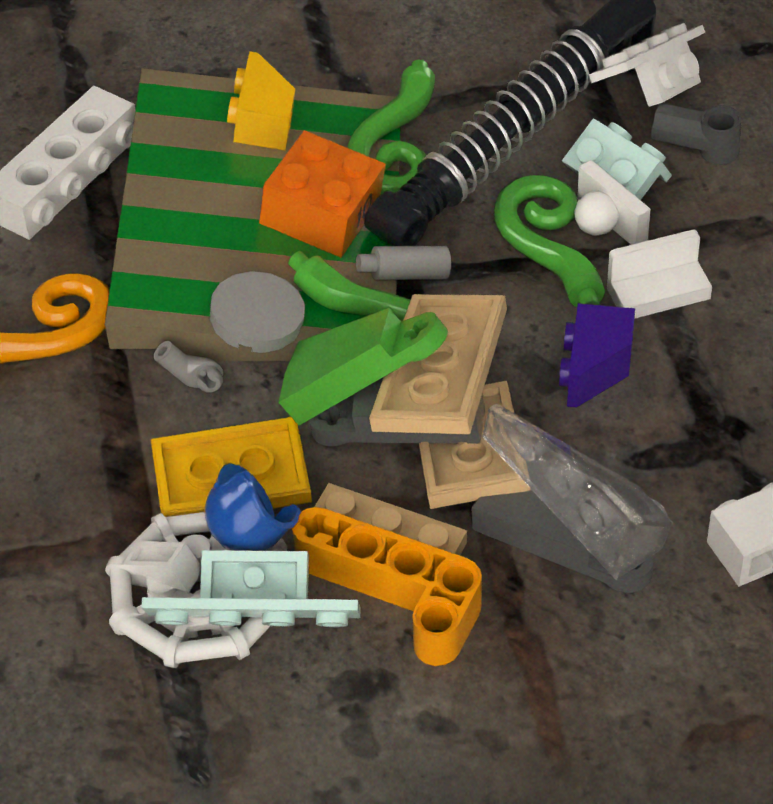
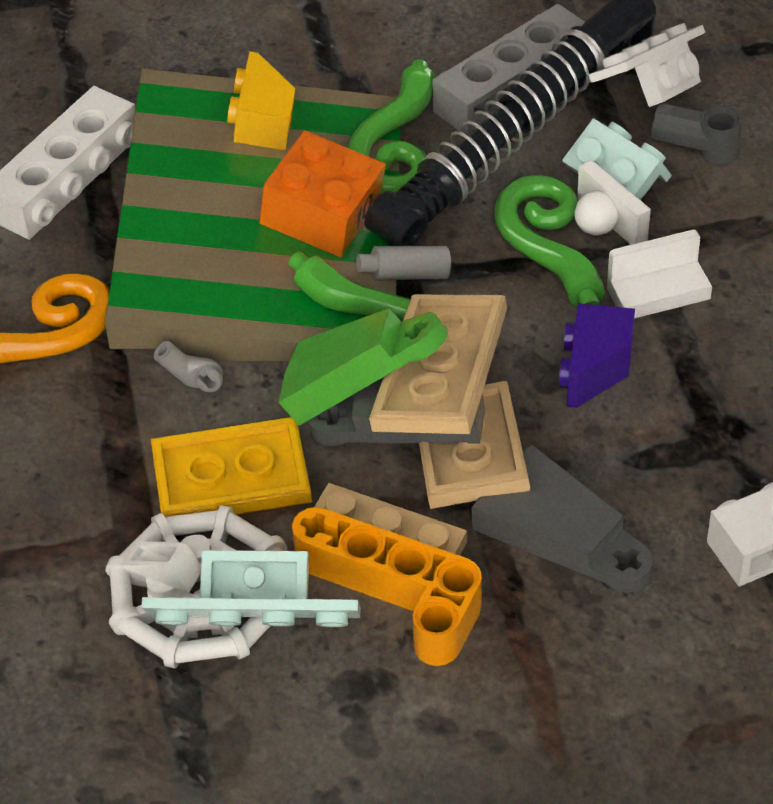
(242, 513): blue helmet -> none
(257, 311): light grey tile -> none
(488, 71): none -> light grey brick
(591, 500): clear wedge -> none

